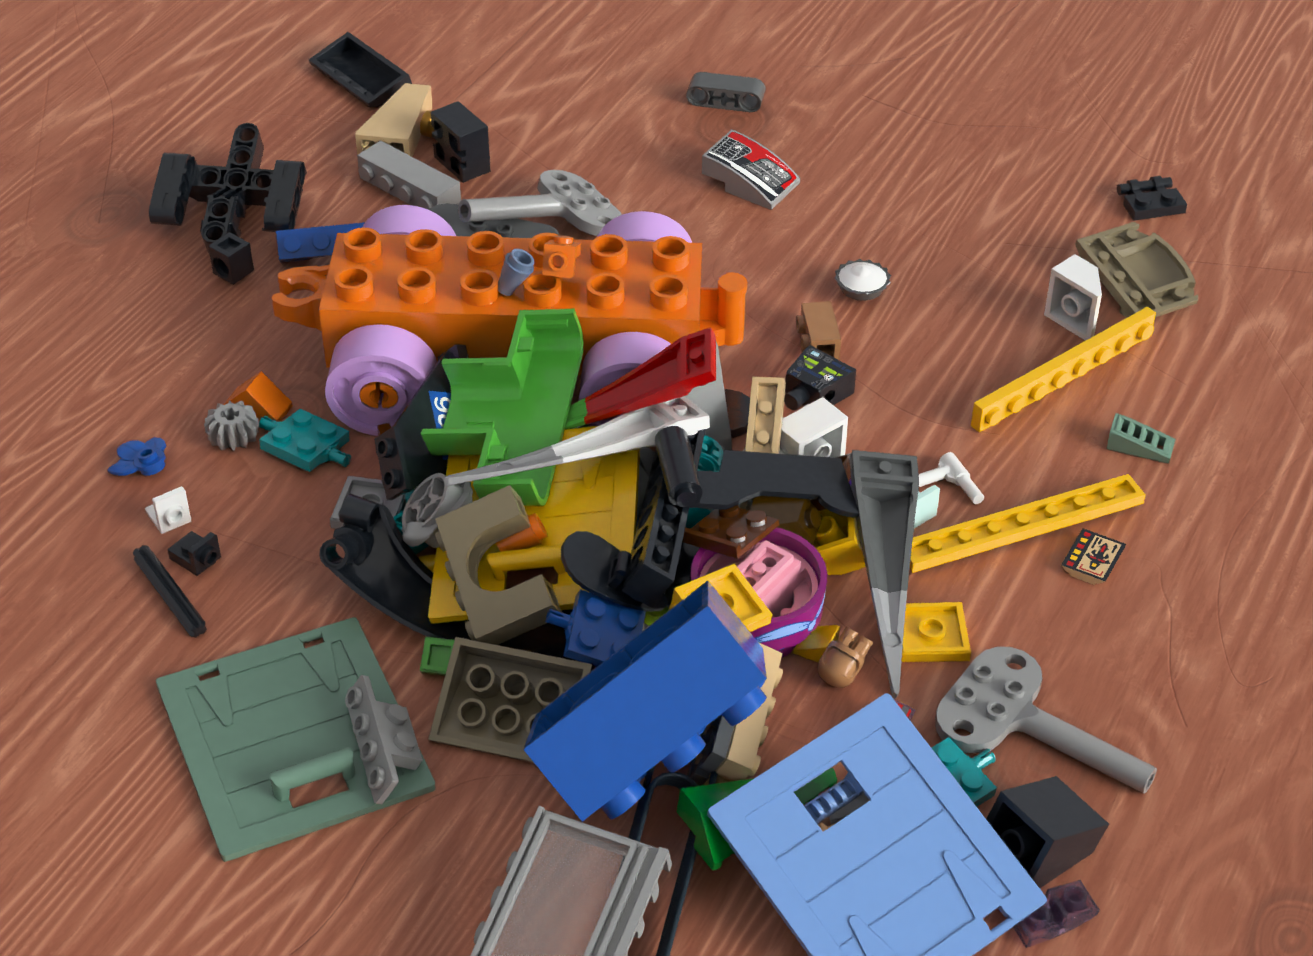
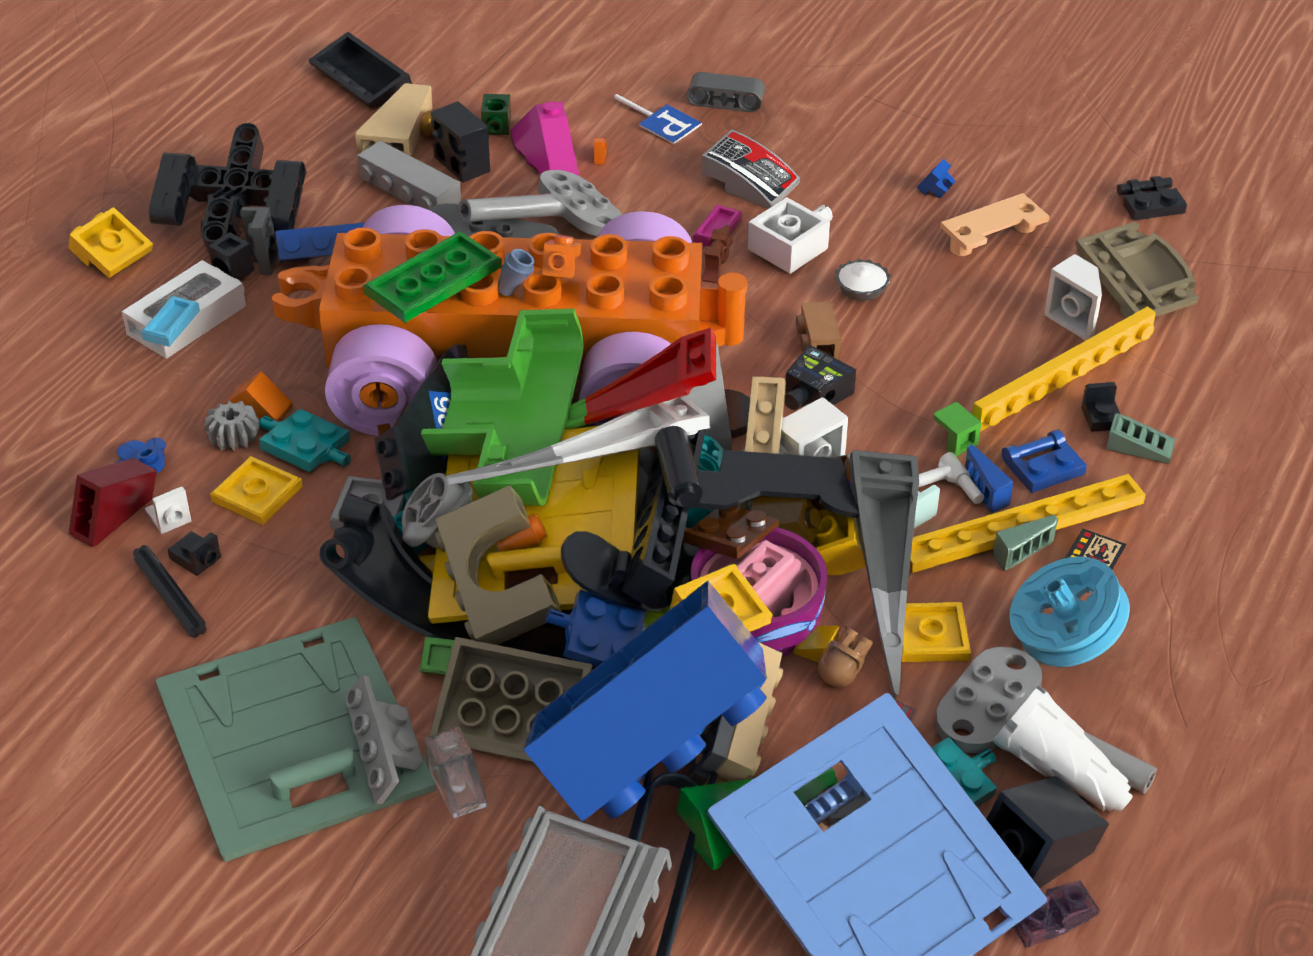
(109, 242): none -> yellow plate
(109, 498): none -> dark red slope
(170, 321): none -> medium azure tile
(215, 292): none -> white piece
(256, 490): none -> yellow tile
(261, 236): none -> dark grey bracket
(432, 276): none -> green tile
(455, 772): none -> clear slope
(496, 113): none -> dark green brick
(545, 138): none -> dark pink wedge
(600, 150): none -> orange tile
(666, 122): none -> blue piece
(716, 219): none -> dark pink tile
(717, 253): none -> copper piece
(789, 234): none -> white brick
(938, 180): none -> blue tile
(962, 428): none -> bright green panel
(971, 228): none -> light nougat brick
(989, 479): none -> blue slope
(1023, 541): none -> sand green slope
(1046, 469): none -> blue plate
(1057, 747): none -> white cone
(1076, 628): none -> medium azure wheel
(1100, 405): none -> black bracket

